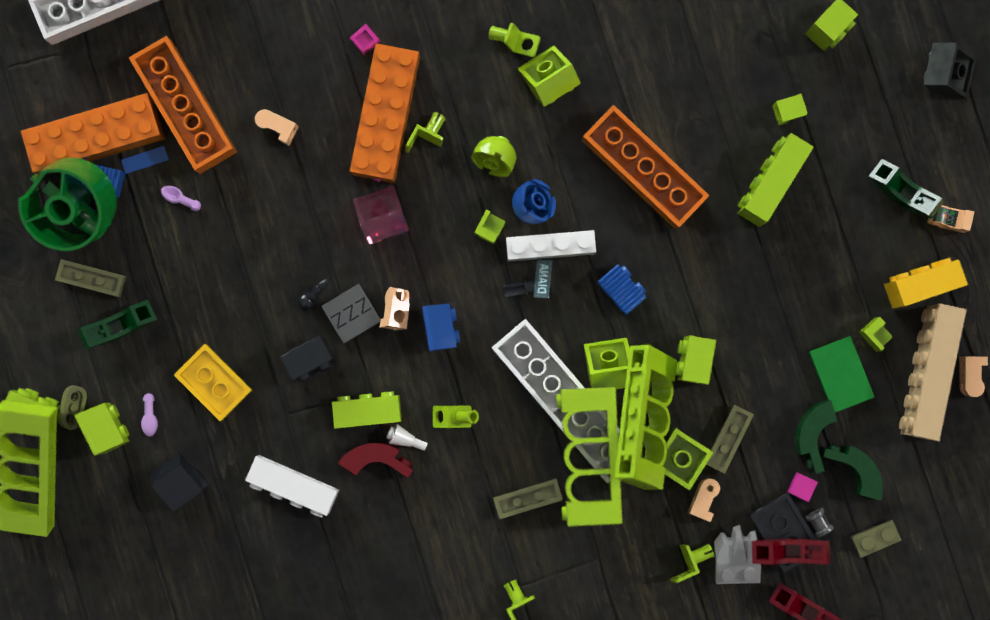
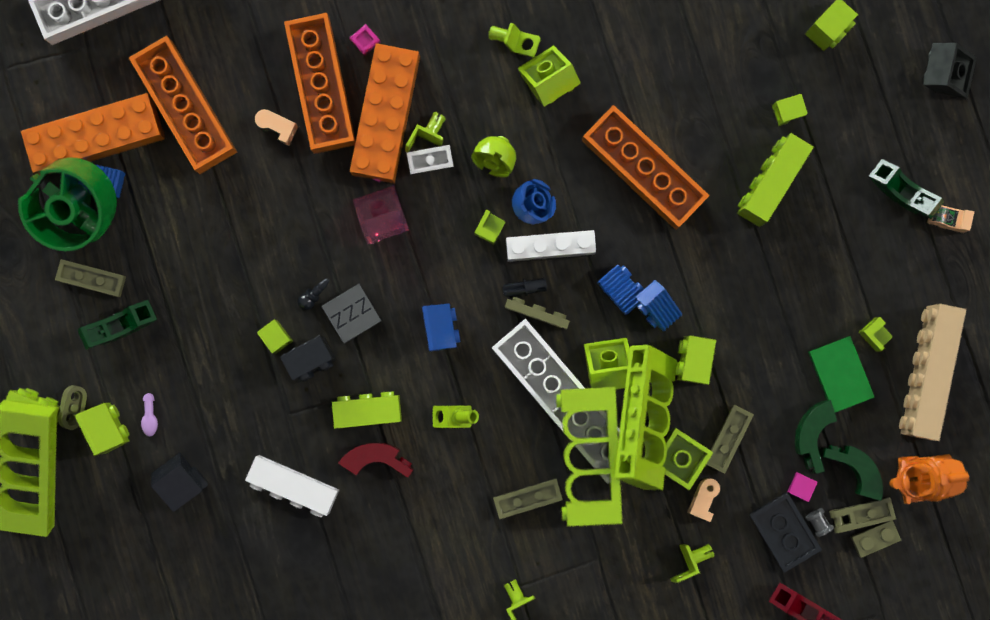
(144, 159): blue sticker -> none
(175, 195): lavender piece -> none
(212, 382): yellow plate -> none
(274, 336): none -> lime panel
(320, 83): none -> orange brick
(396, 309): light nougat leg -> none
(399, 436): white cone -> none
(429, 159): none -> white brick
(537, 312): none -> olive plate
(543, 278): clear light blue sticker -> none
(658, 306): none -> blue brick
(734, 558): light grey plate -> none
(790, 551): dark red arch -> none
(863, 515): none -> olive plate
(925, 282): yellow brick -> none
(929, 478): none -> orange helmet
(971, 375): light nougat leg -> none

